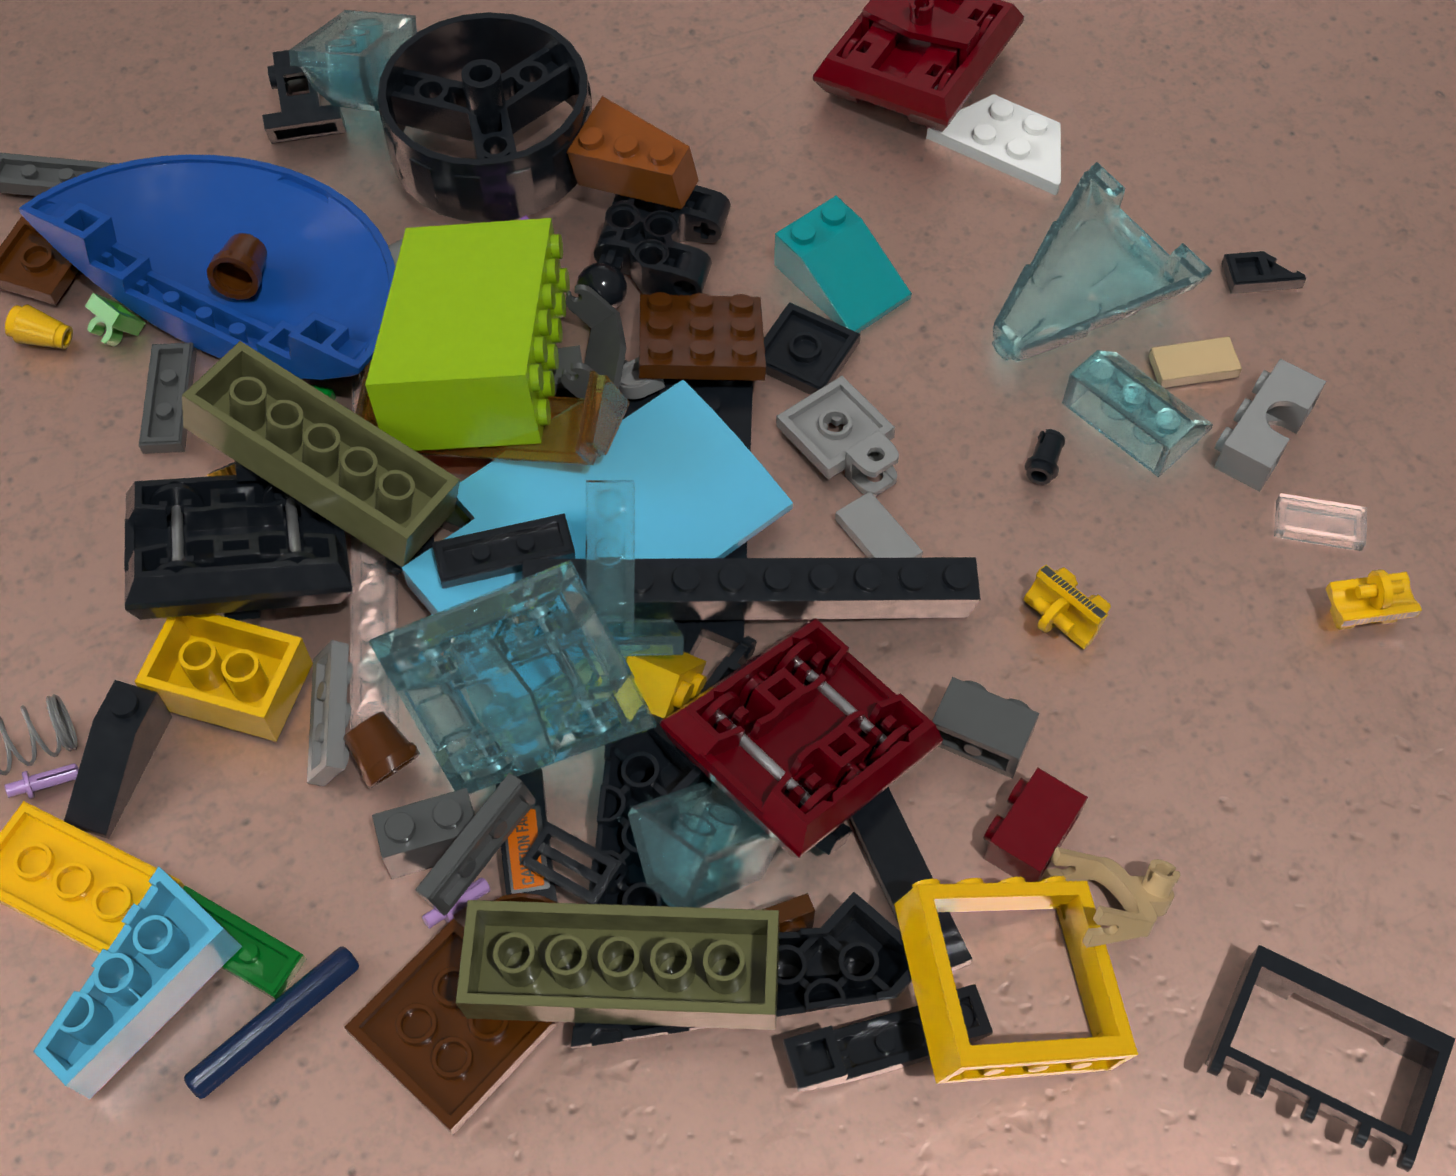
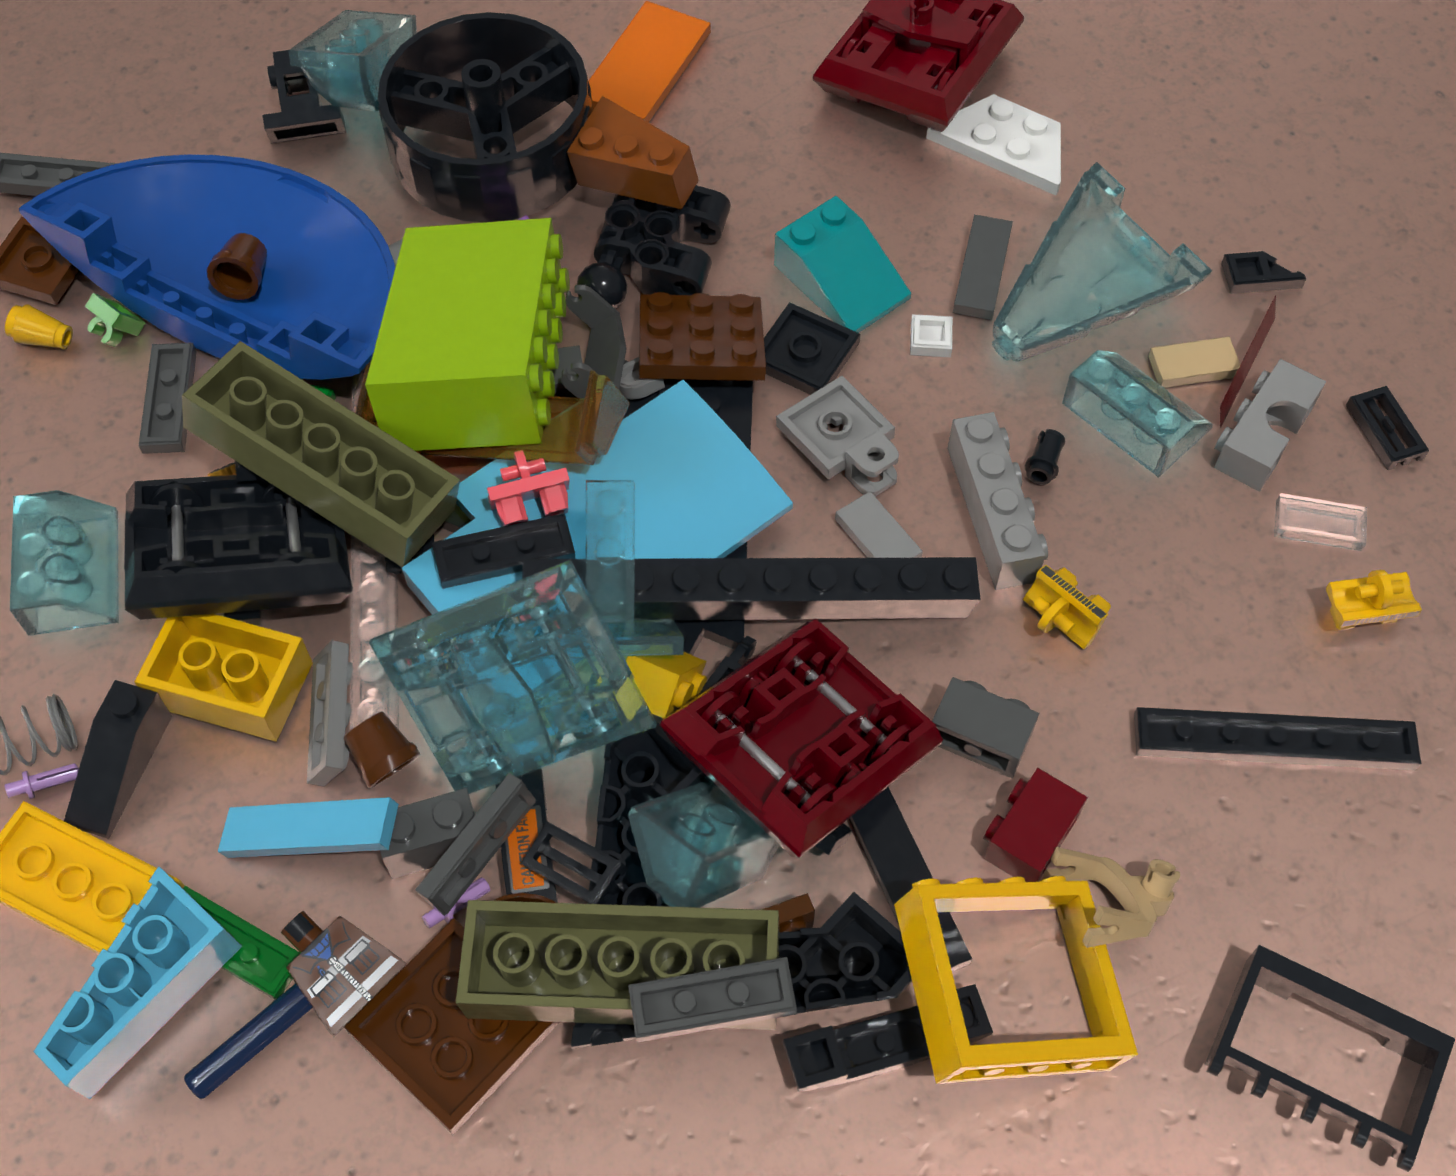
(63, 562): none -> clear light blue slope
(309, 828): none -> medium azure tile
(338, 968): none -> torso
(549, 486): none -> coral hips
(648, 59): none -> orange tile
(712, 999): none -> dark grey tile
(931, 335): none -> white tile
(982, 267): none -> dark grey tile
(996, 501): none -> light grey brick
(1247, 362): none -> dark red sticker
(1276, 738): none -> black tile
(1380, 428): none -> black tile

